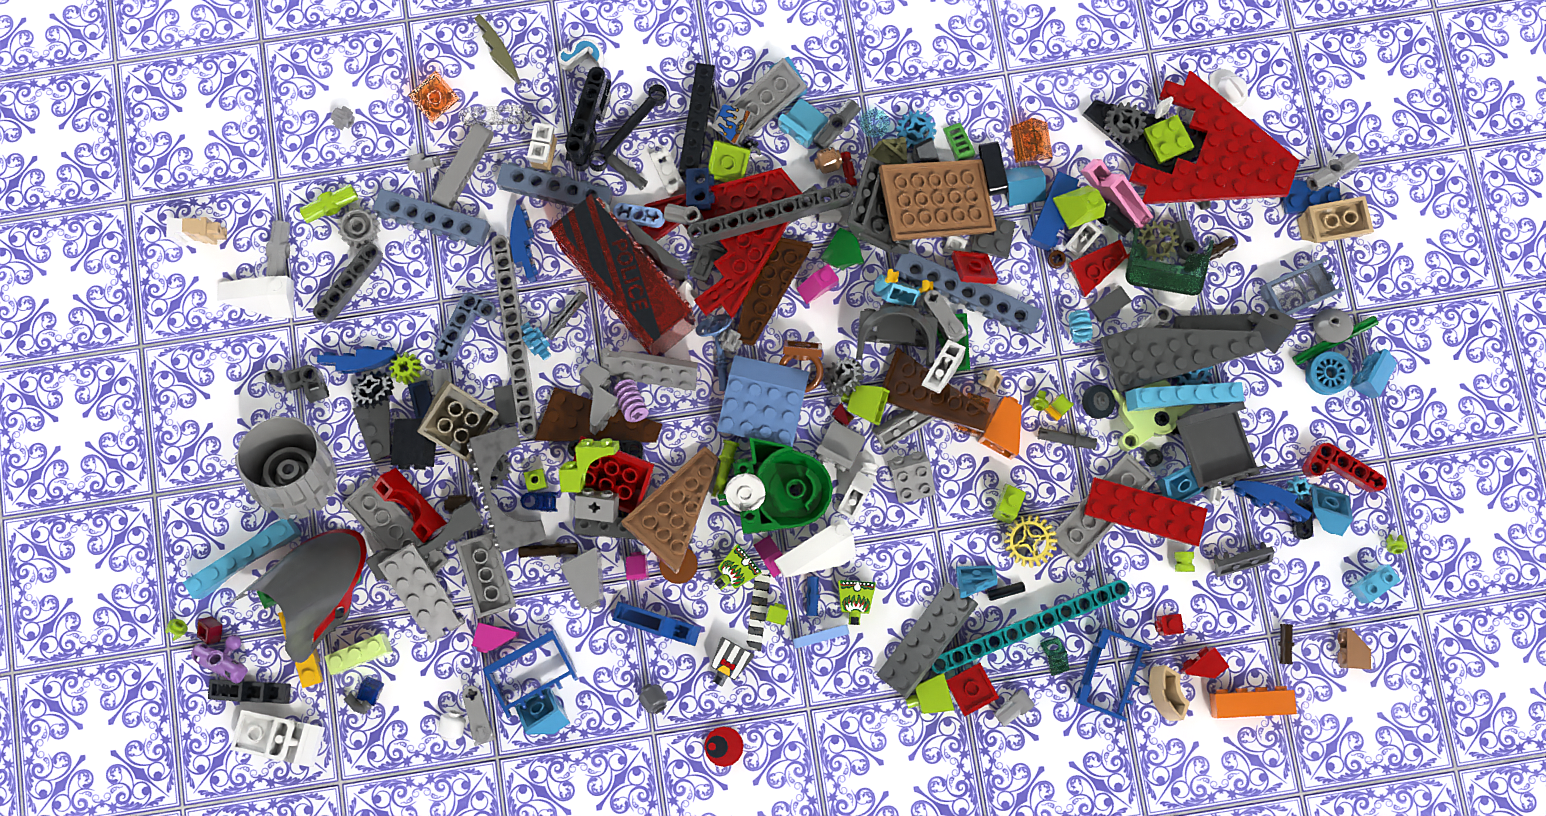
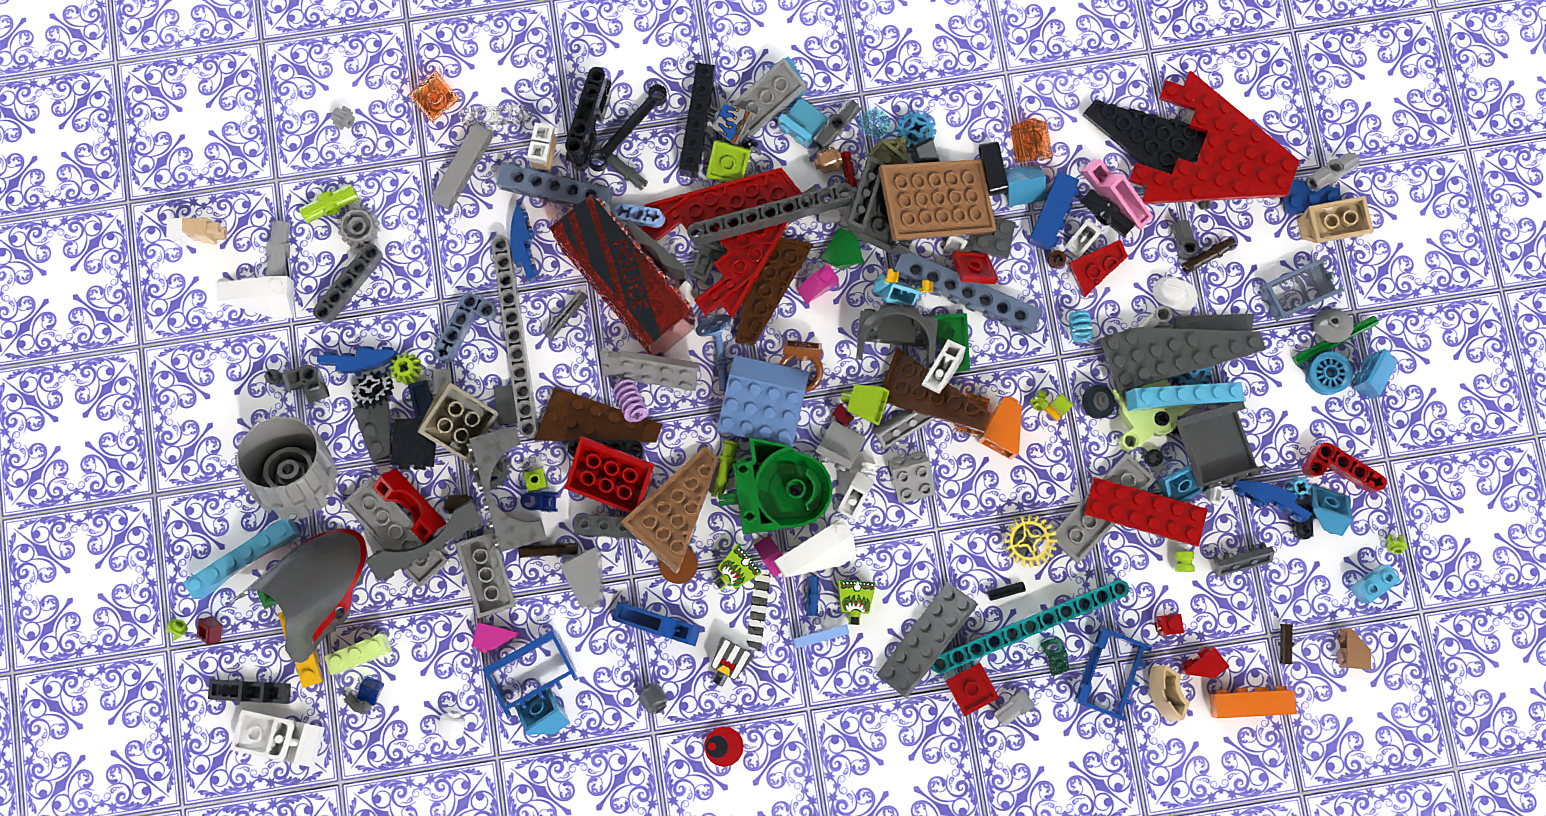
(210, 657): medium lavender piece -> none
(387, 200): sand blue brick -> none
(419, 163): light grey plate -> none
(420, 592): light grey hinge -> none
(477, 716): light grey piece -> none
(499, 52): olive slope -> none
(536, 341): dark azure gear -> none
(573, 474): lime arch -> none
(581, 51): white animal -> none
(596, 505): light grey brick -> none
(603, 404): light grey arch -> none
(637, 567): dark pink slope -> none
(667, 171): white plate -> none
(682, 214): light grey piece -> none
(695, 189): dark blue brick -> none
(730, 340): light grey gear -> none
(745, 492): white tile -> none
(777, 614): lime plate -> none
(843, 376): dark grey gear -> none
(931, 696): lime torso -> none
(948, 324): light grey piece -> none
(969, 153): bright green slope -> none
(975, 579): dark azure wing -> none
(992, 380): tan tile -> none
(1009, 504): lime torso -> none
(1075, 440): dark grey pin -> none
(1080, 206): lime slope -> none
(1110, 304): dark grey tile -> none
(1125, 114): dark grey gear -> none
(1163, 107): white slope -> none
(1164, 276): clear green windscreen -> none
(1167, 246): olive gear -> none
(1168, 139): lime plate -> none
(1229, 86): white piece -> none
(1273, 327): dark grey torso -> none

